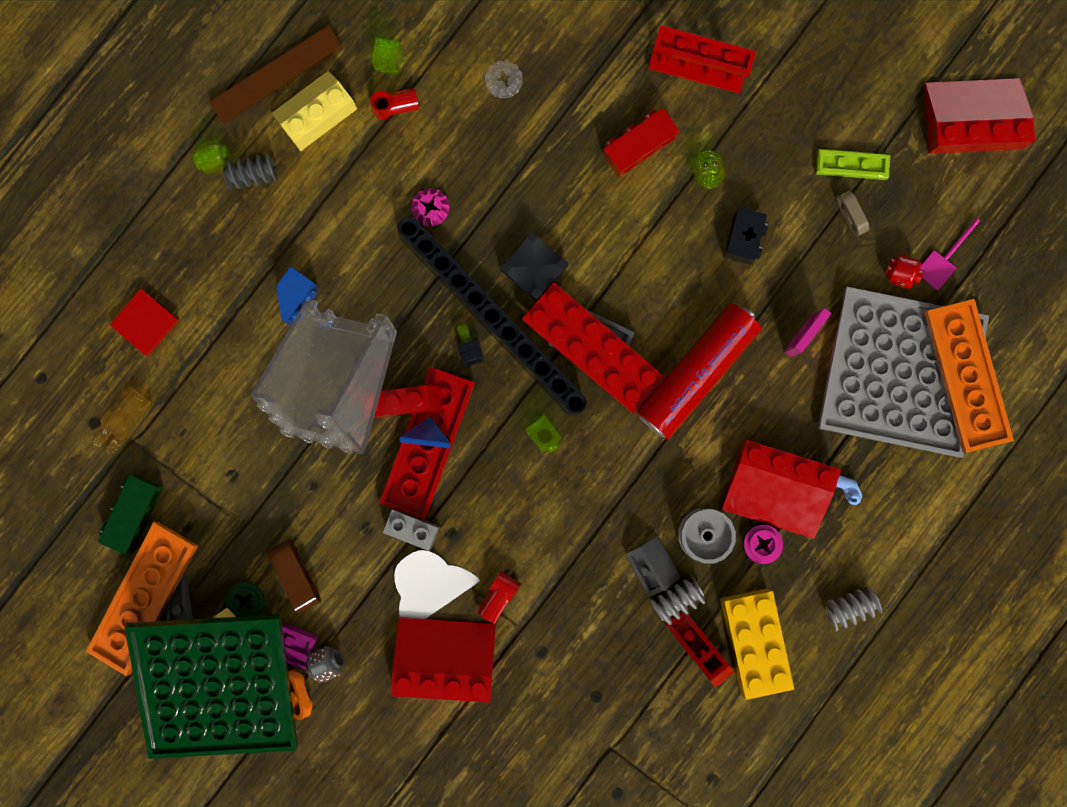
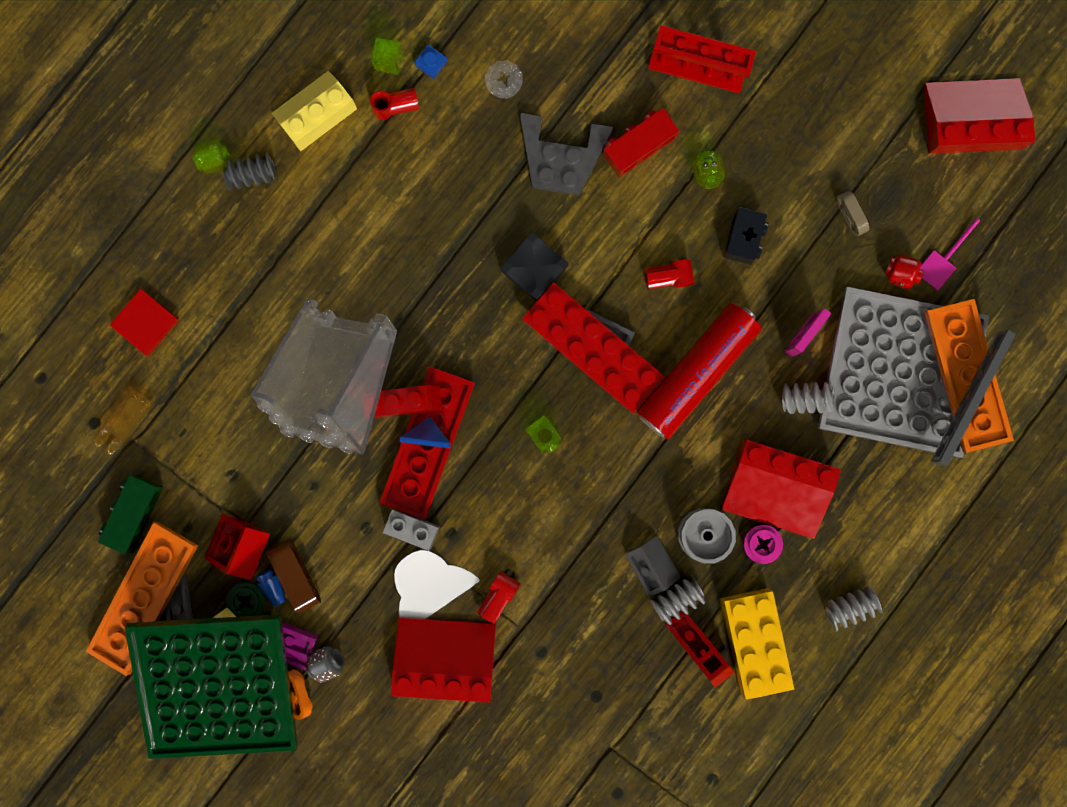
(236, 547): none -> red slope
(271, 587): none -> blue cone
(275, 74): reddish brown tile -> none
(292, 294): blue slope -> none
(430, 62): none -> blue plate
(433, 217): dark pink gear -> none
(469, 349): black piece -> none
(487, 305): black beam -> none
(561, 166): none -> flat silver wing
(676, 274): none -> red piece
(808, 398): none -> light grey piece
(850, 489): light blue arm -> none
(852, 164): lime tile -> none
(973, 398): none -> dark grey tile

